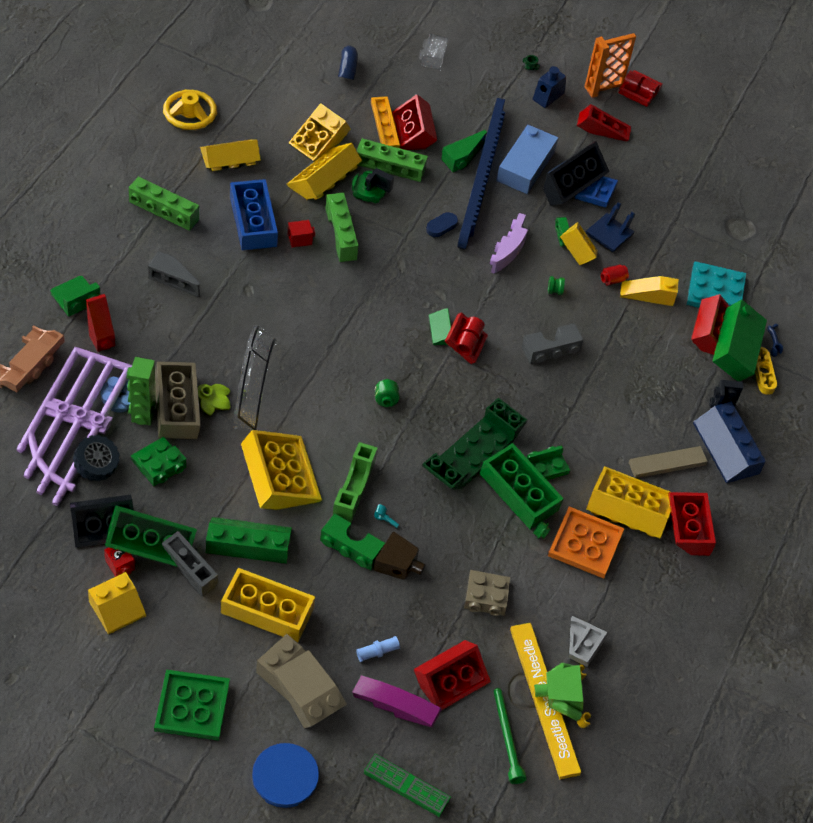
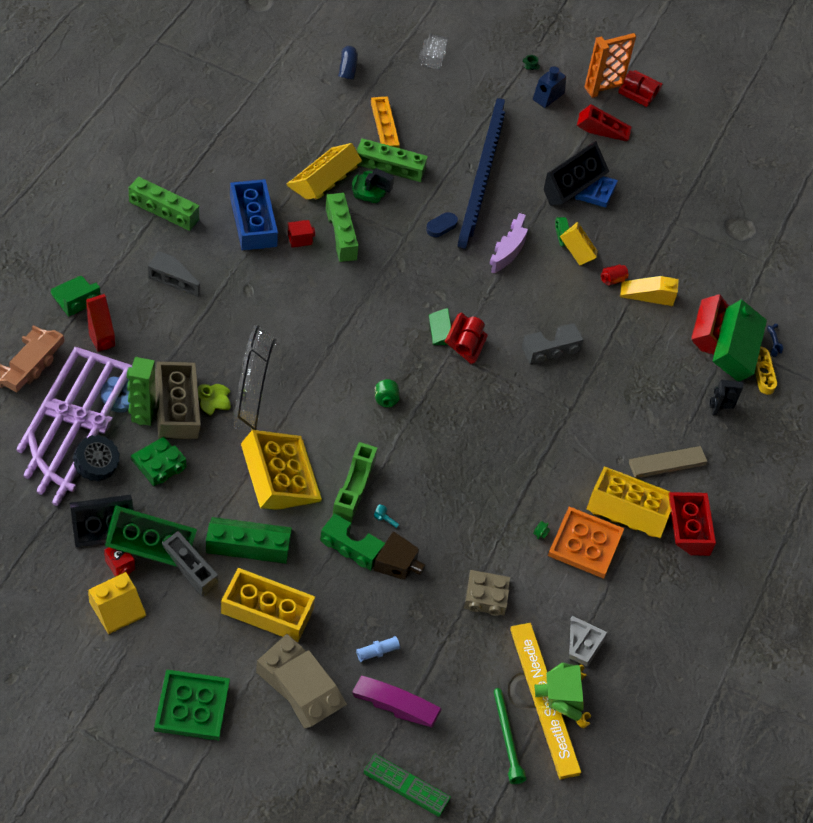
(190, 108): yellow piece -> none
(231, 154): yellow slope -> none
(285, 775): blue tile -> none
(320, 133): yellow slope -> none
(414, 124): red slope -> none
(452, 674): red slope -> none
(460, 153): green slope -> none
(466, 456): dark green slope -> none
(521, 486): green brick -> none
(527, 159): medium blue brick -> none
(549, 462): green bracket -> none
(556, 285): green wheel -> none
(610, 231): dark blue plate -> none
(714, 280): teal plate -> none
(729, 443): slope -> none

